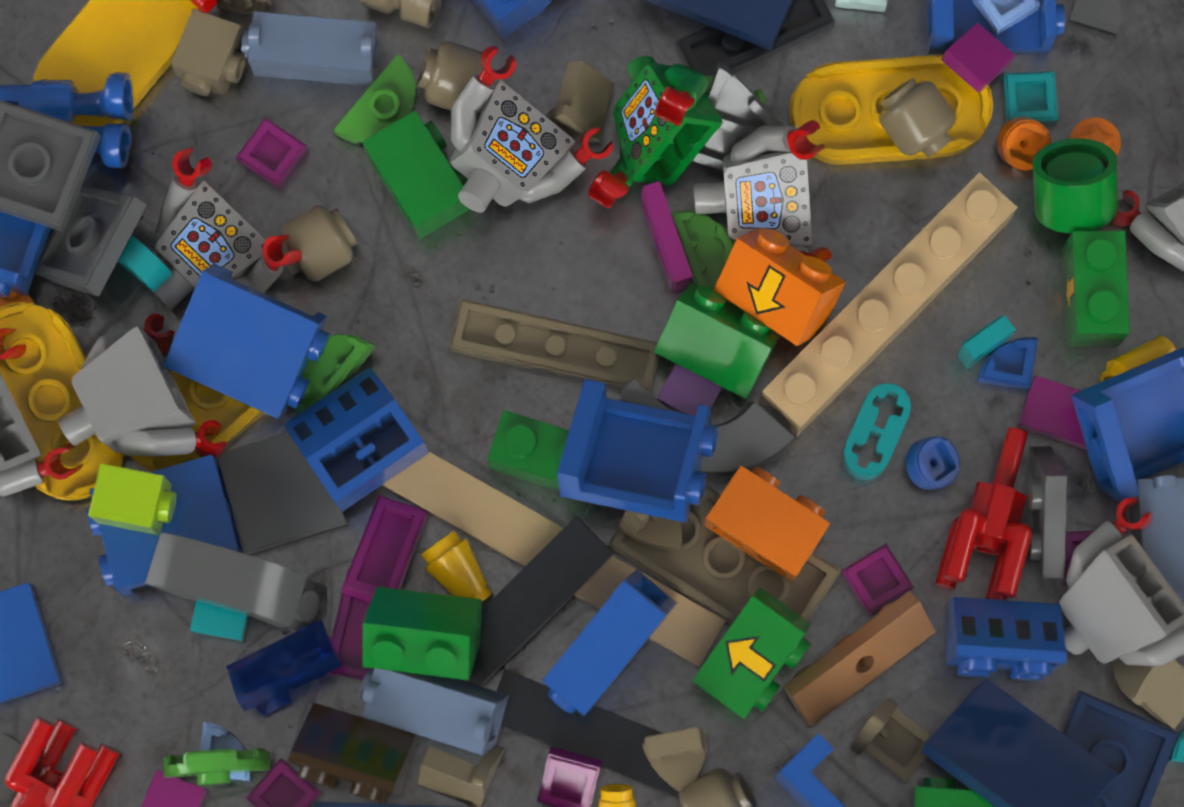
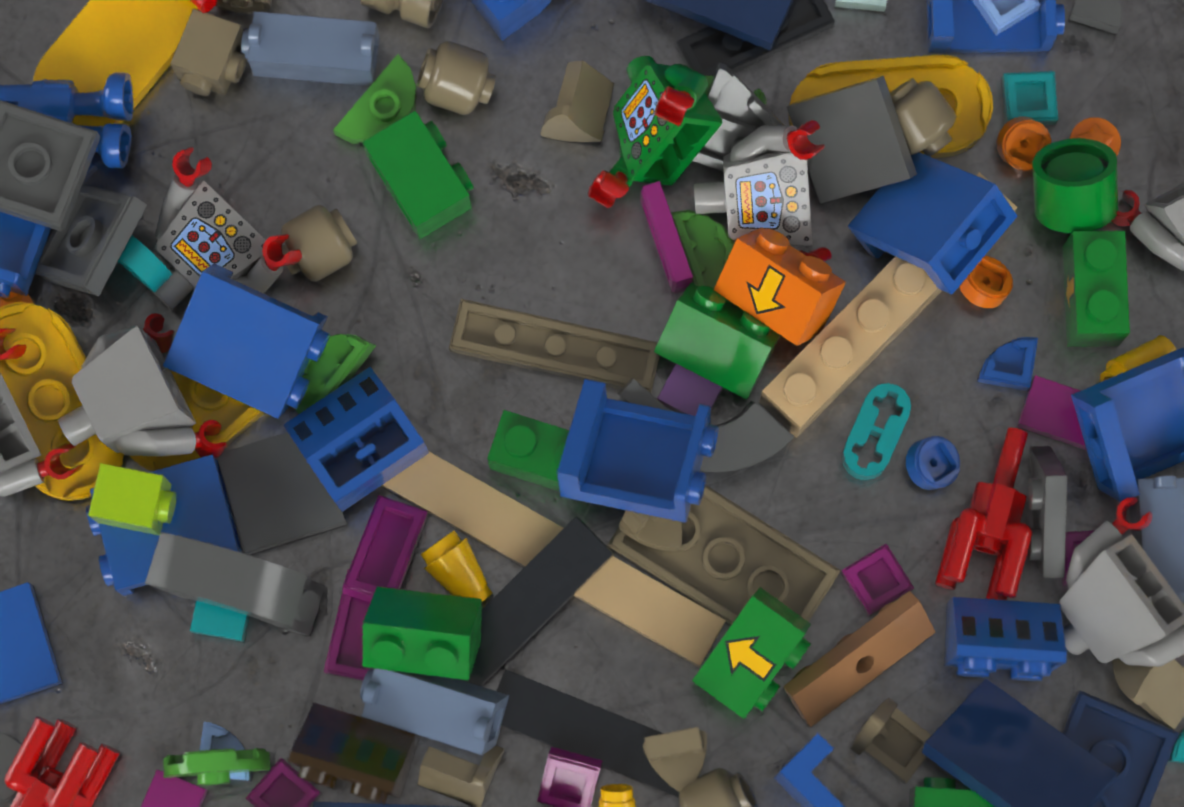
(268, 674): clear blue hinge -> none
(271, 153): magenta tile -> none
(509, 145): light grey torso -> none
(608, 643): blue brick -> none
(767, 522): orange brick -> none
(859, 137): none -> dark grey tile
(935, 221): none -> blue panel
(978, 57): magenta tile -> none
(985, 341): teal tile -> none
(987, 283): none -> orange tile

